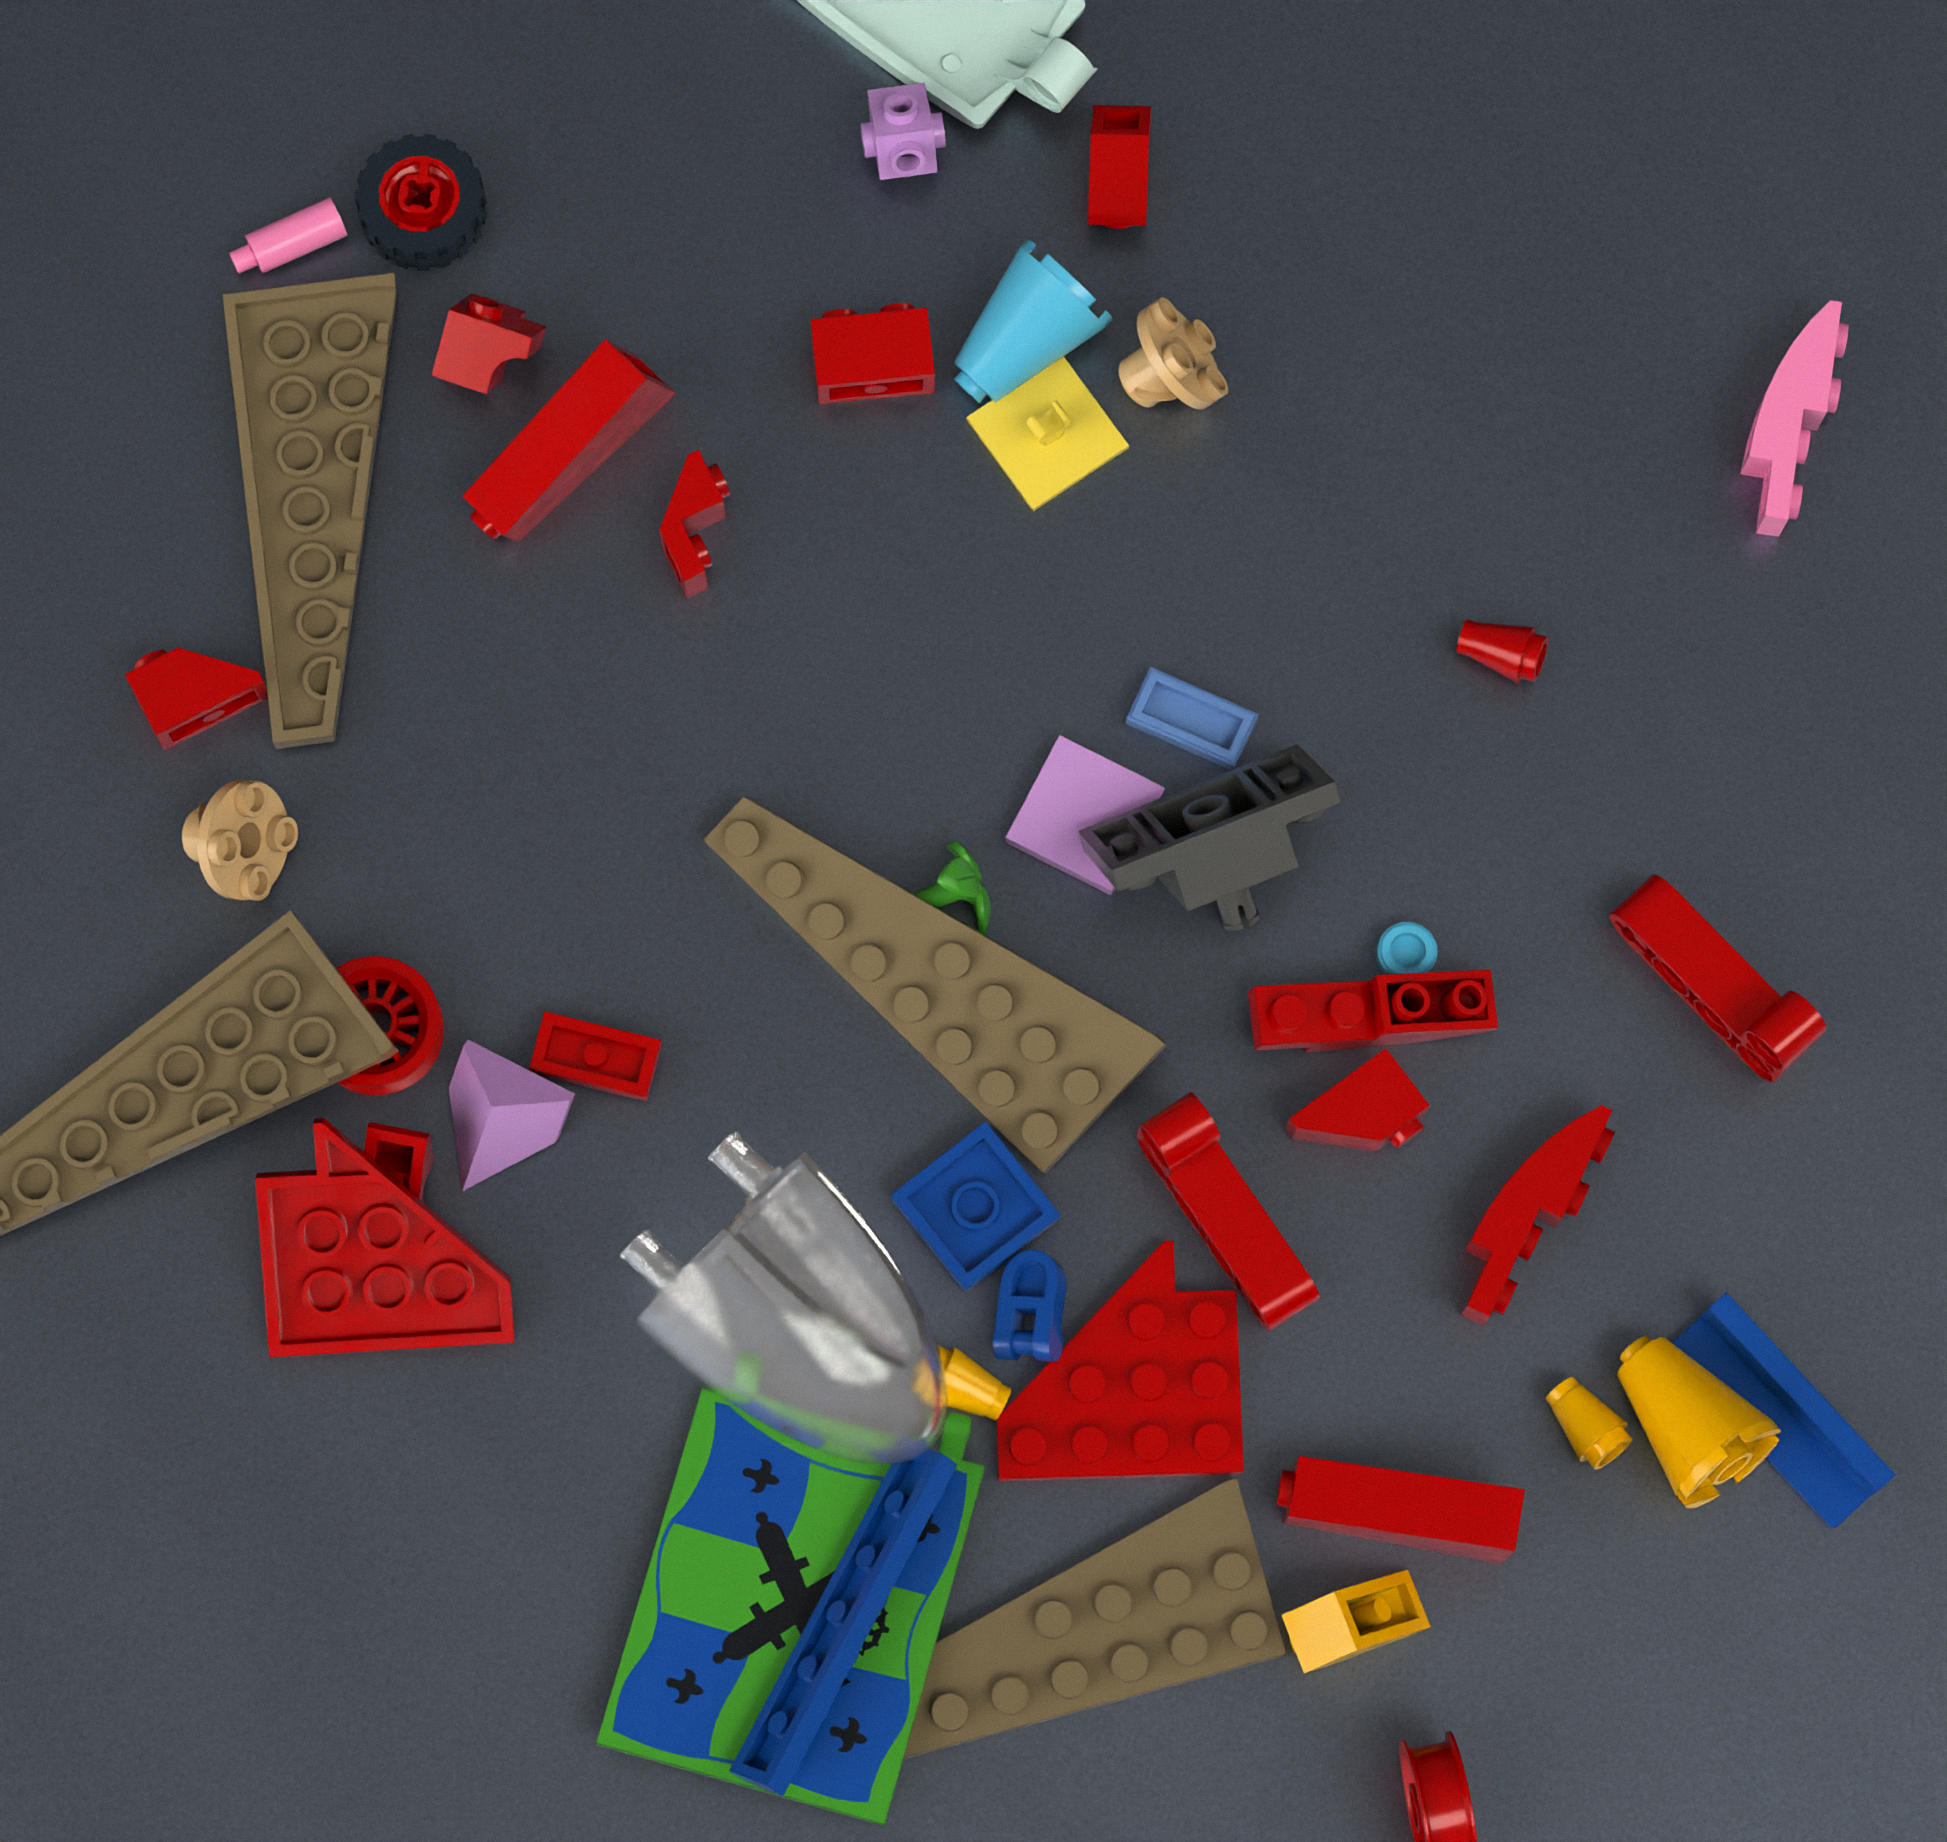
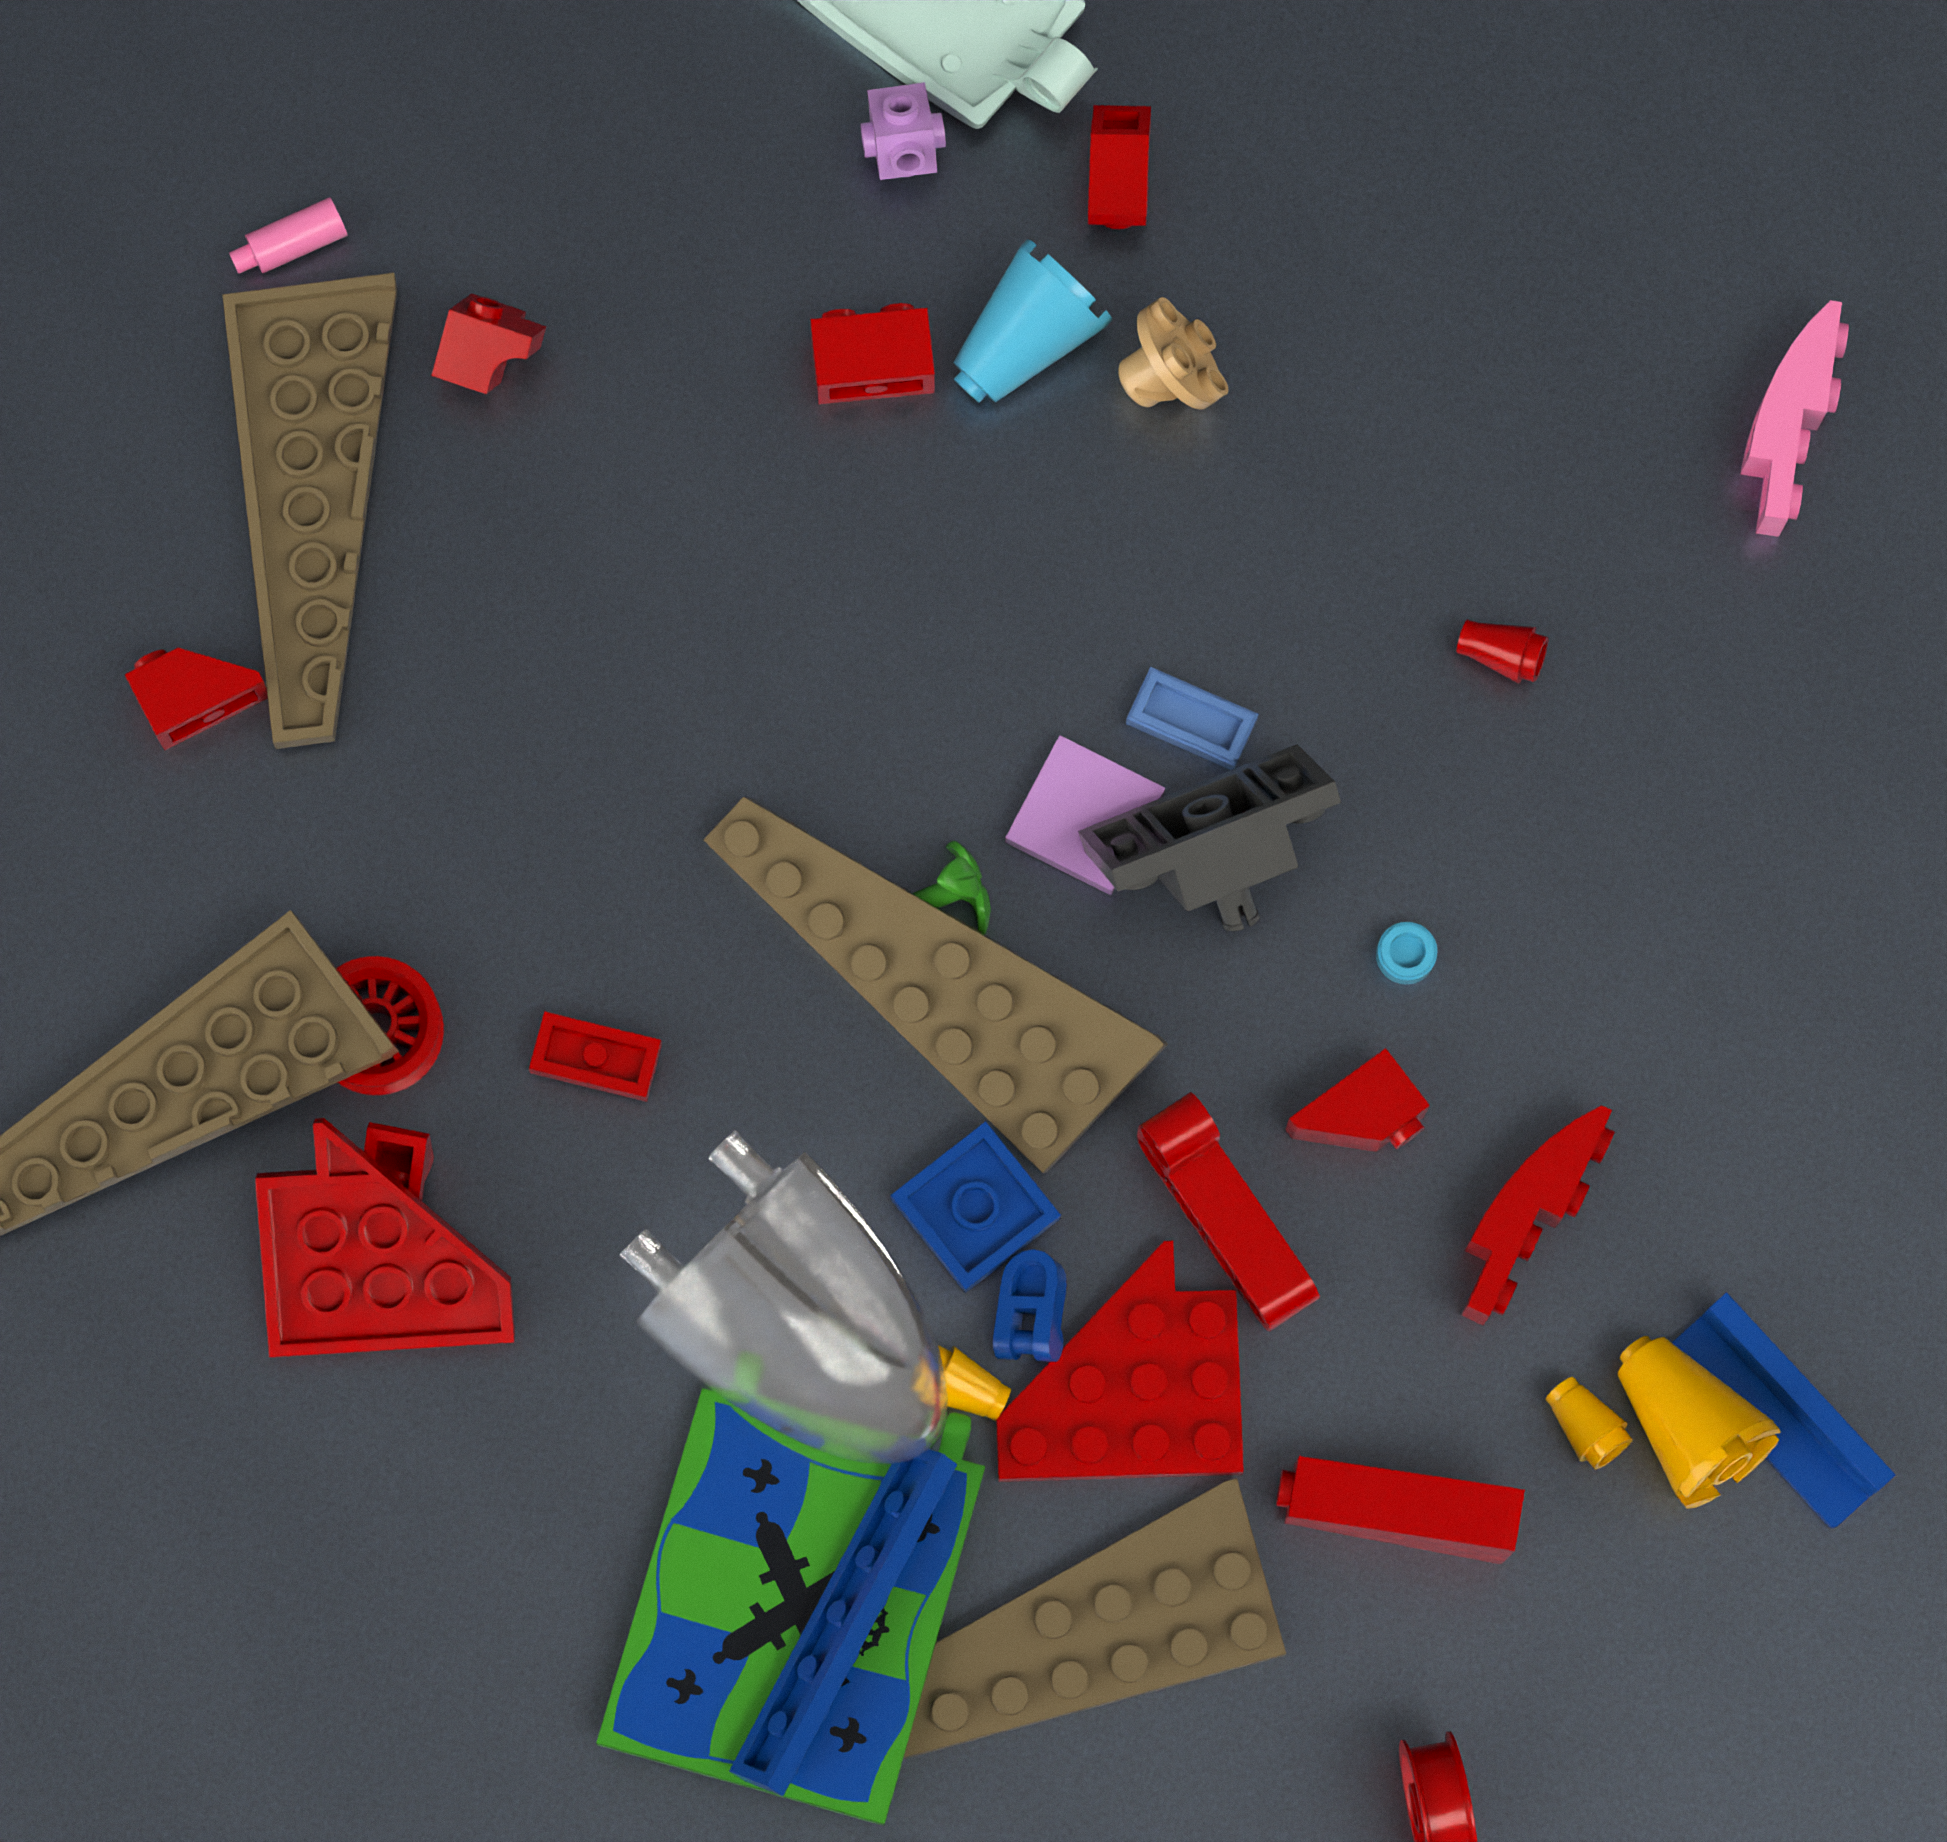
(240, 839): tan plate -> none
(421, 202): black wheel -> none
(501, 1113): lavender slope -> none
(566, 441): red slope -> none
(693, 506): red slope -> none
(1048, 433): light yellow piece -> none
(1355, 1620): yellow slope -> none
(1373, 1012): red slope -> none
(1716, 980): red beam -> none

